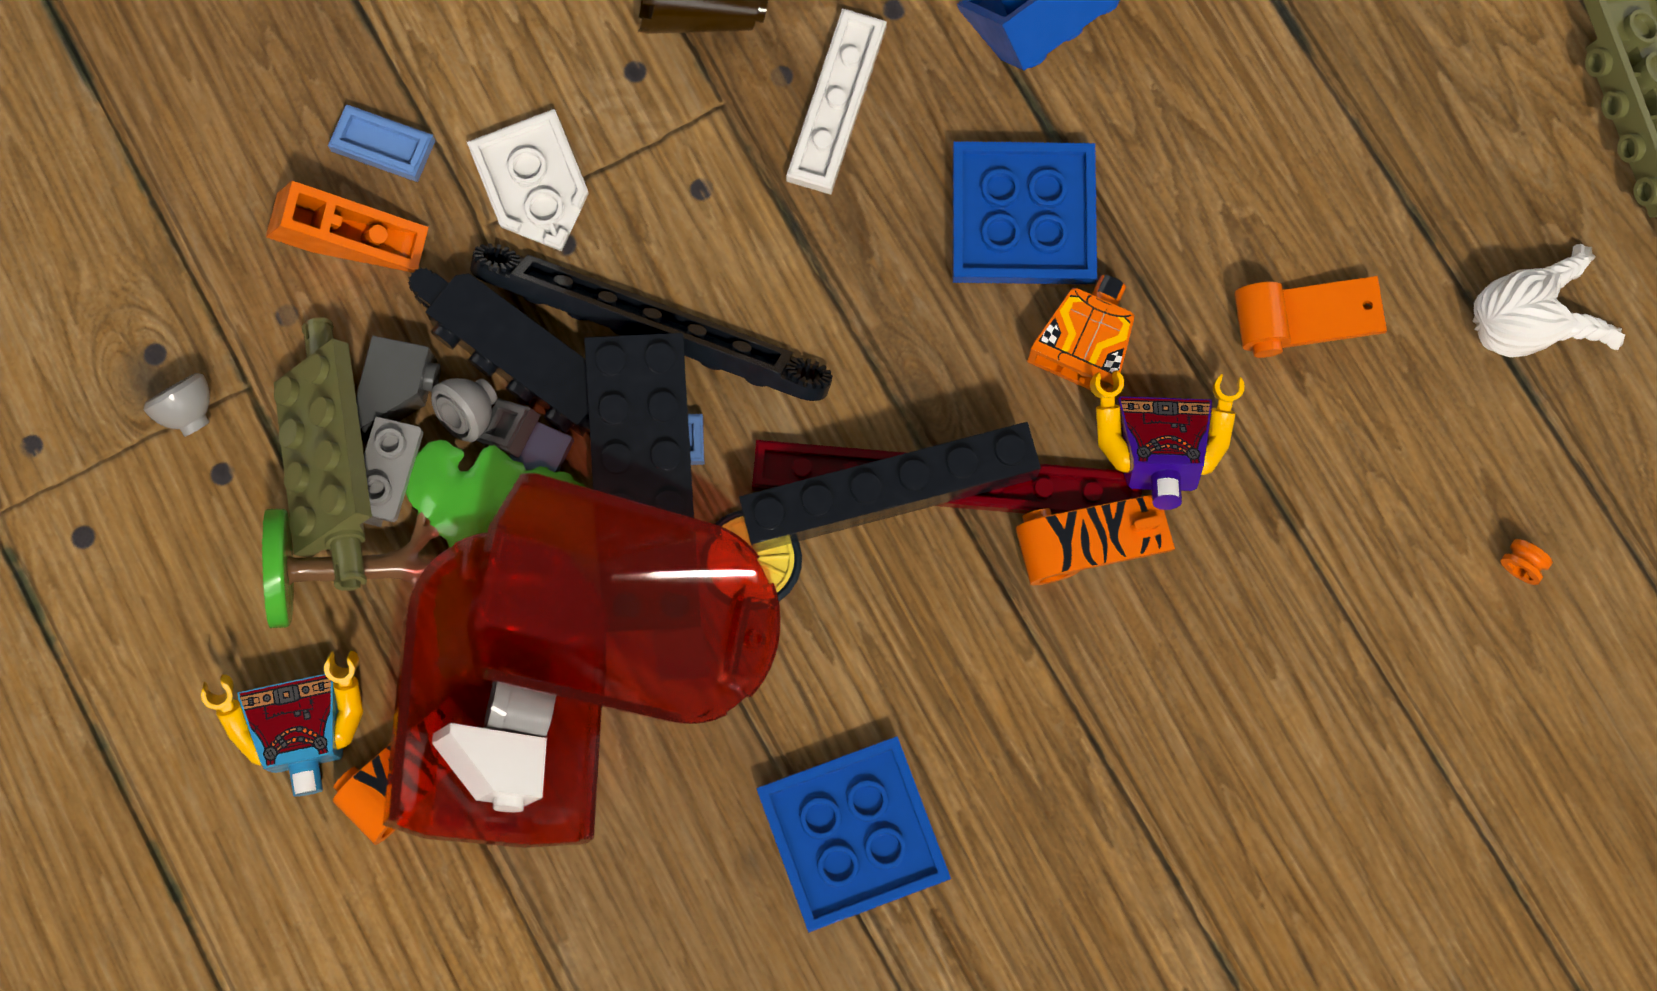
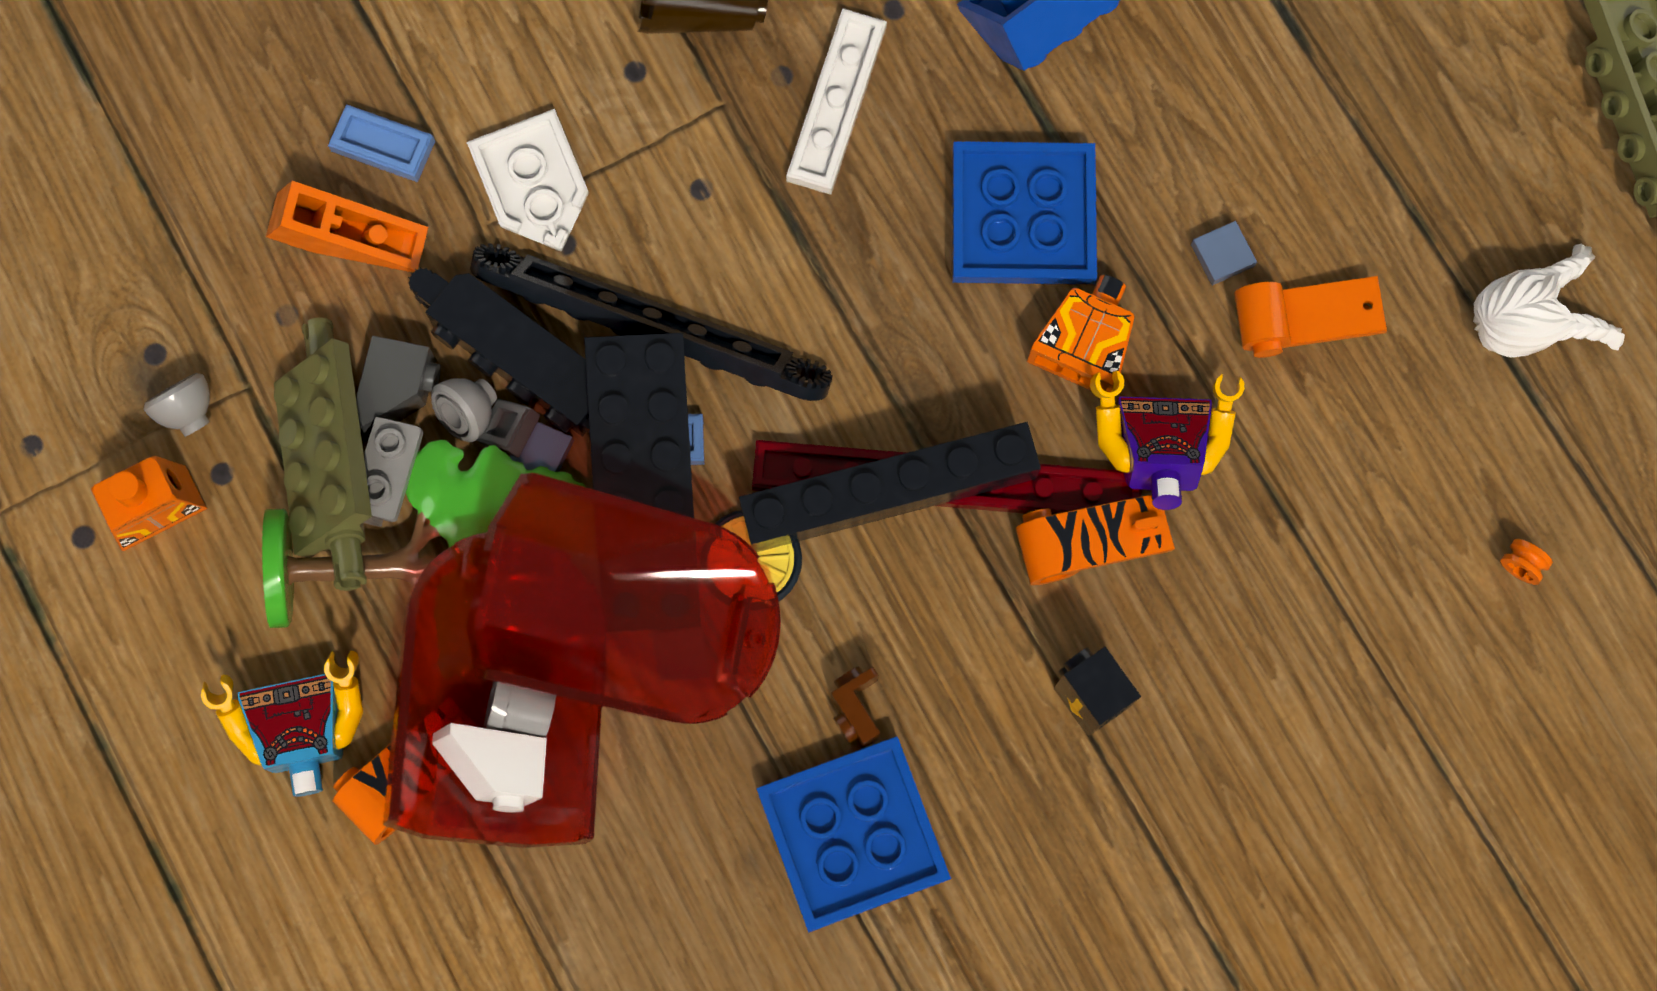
(144, 500): none -> orange torso
(853, 718): none -> reddish brown bracket
(1095, 689): none -> black brick
(1223, 253): none -> sand blue tile

